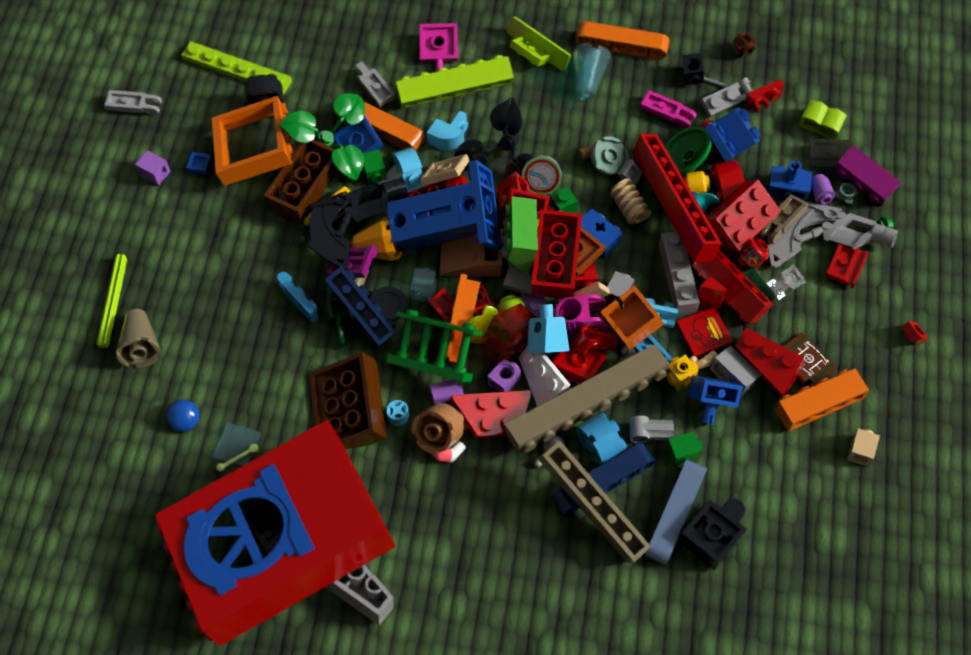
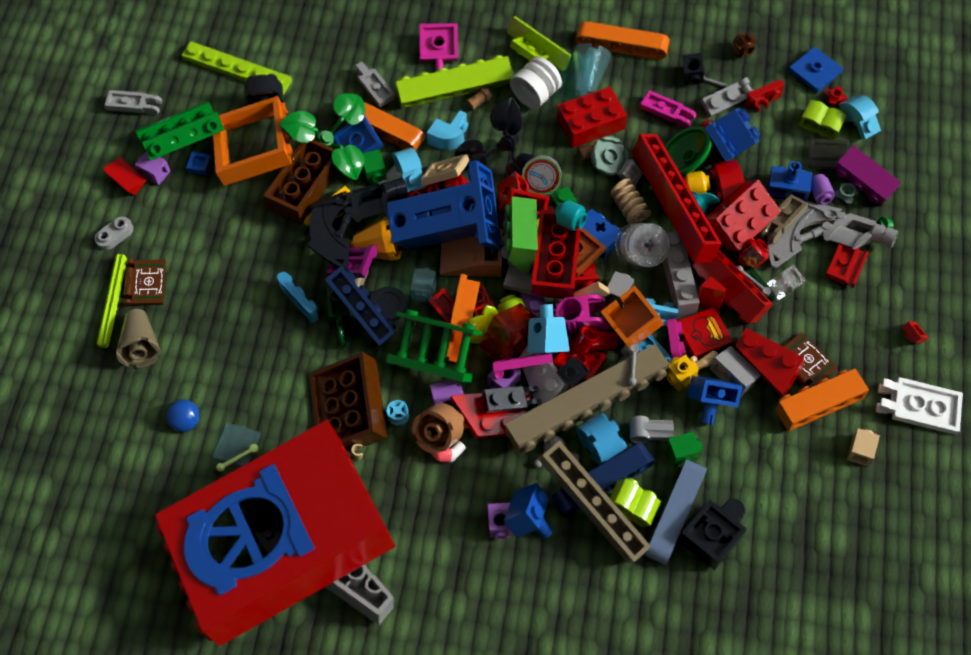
(114, 233): none -> light grey plate
(125, 175): none -> red slope
(144, 282): none -> reddish brown piece
(179, 130): none -> green fence
(351, 453): none -> tan hand
(479, 98): none -> medium nougat pin
(495, 512): none -> medium lavender brick
(500, 366): none -> dark pink hinge
(509, 399): none -> black hinge
(527, 512): none -> blue brick
(536, 82): none -> white wheel
(570, 215): none -> teal head
(573, 372): none -> black brick
(591, 117): none -> red brick
(632, 240): none -> clear wheel
(633, 349): none -> light grey hinge
(634, 502): none -> lime brick
(674, 331): none -> dark pink plate
(765, 290): none -> light grey hinge
(815, 70): none -> blue plate
(835, 96): none -> red plate
(862, 111): none -> medium azure brick
(921, 404): none -> white tile

